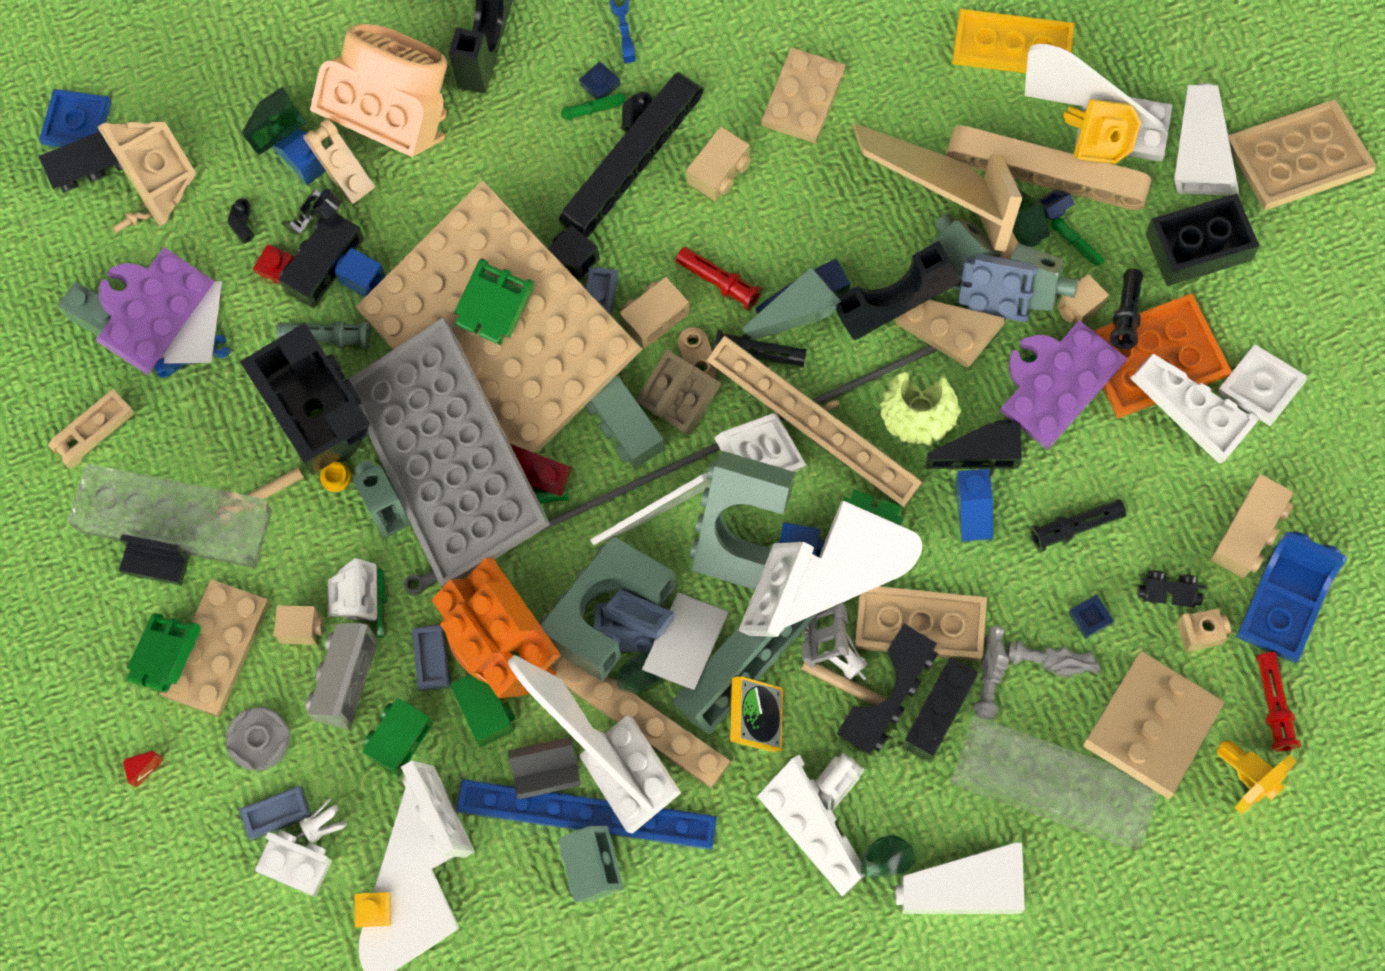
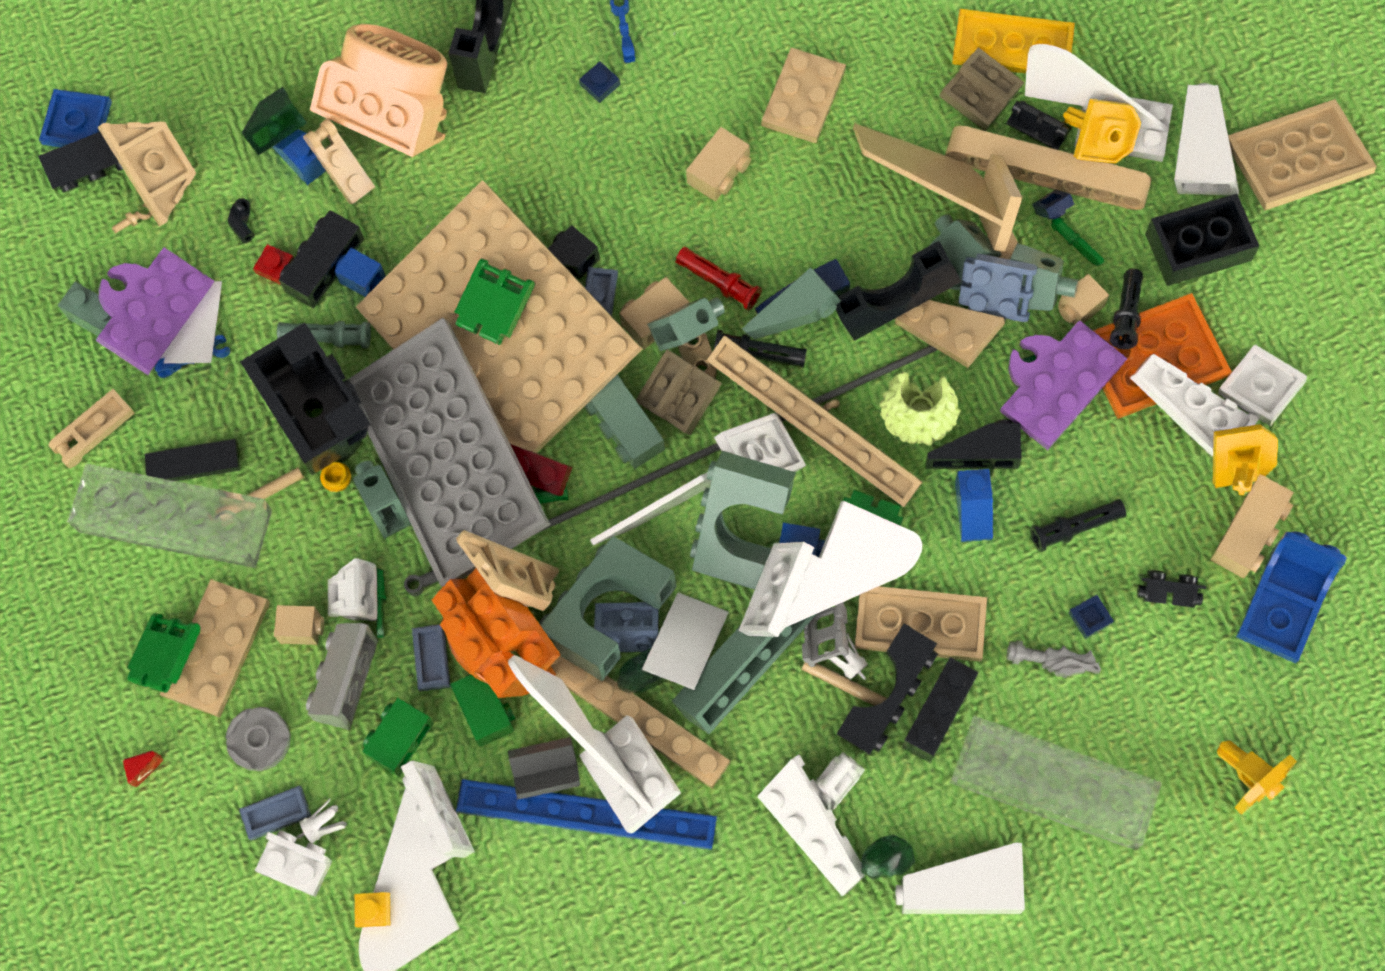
(153, 560): black panel -> none
(194, 461): none -> black tile
(323, 207): black piece -> none
(510, 572): none -> tan wing
(590, 863): sand green brick -> none
(594, 106): green piece -> none
(631, 154): black beam -> none
(634, 107): black arm -> none
(638, 614): sand blue tile -> none
(686, 323): none -> sand green torso
(756, 714): tile -> none
(981, 89): none -> dark tan slope
(993, 668): light grey piece -> none
(1030, 222): clear green slope -> none
(1038, 125): none -> black hinge
(1154, 724): tan plate -> none
(1196, 637): tan brick -> none
(1243, 455): none -> yellow piece
(1284, 717): red pin -> none

